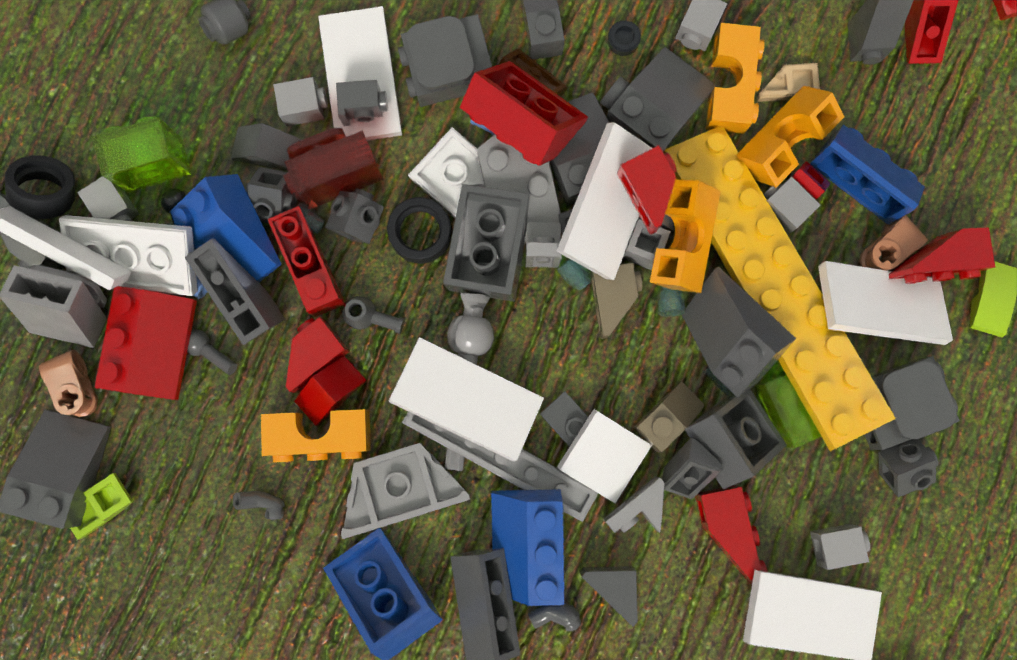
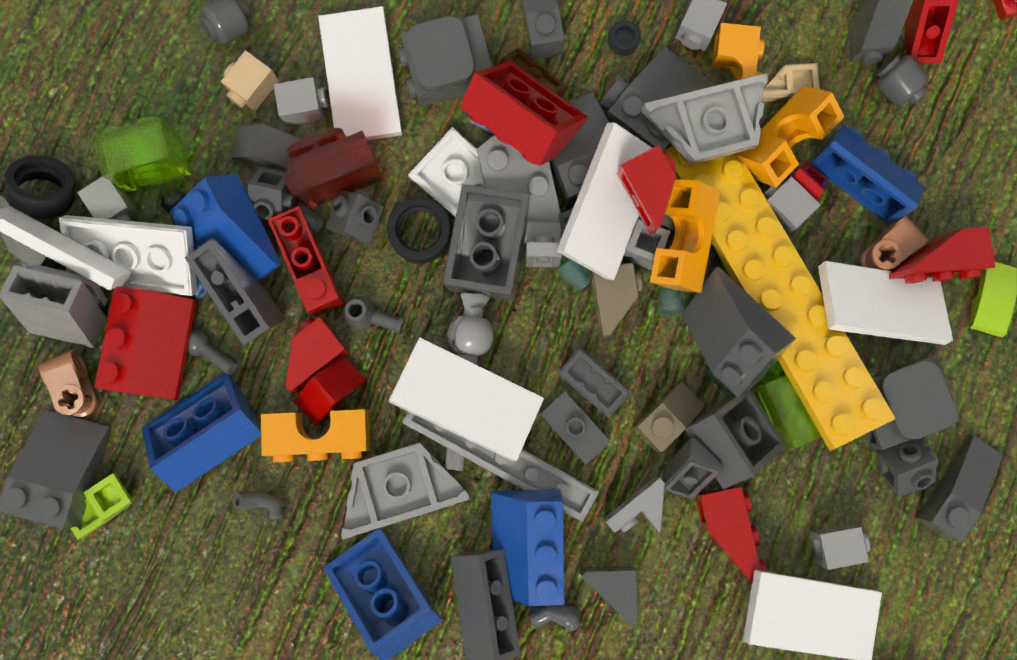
(200, 432): none -> blue slope
(248, 81): none -> tan brick
(360, 101): dark grey brick -> none
(593, 382): none -> dark grey plate
(604, 456): white tile -> none
(711, 119): none -> light grey wing
(902, 80): none -> dark grey head
(961, 491): none -> dark grey slope

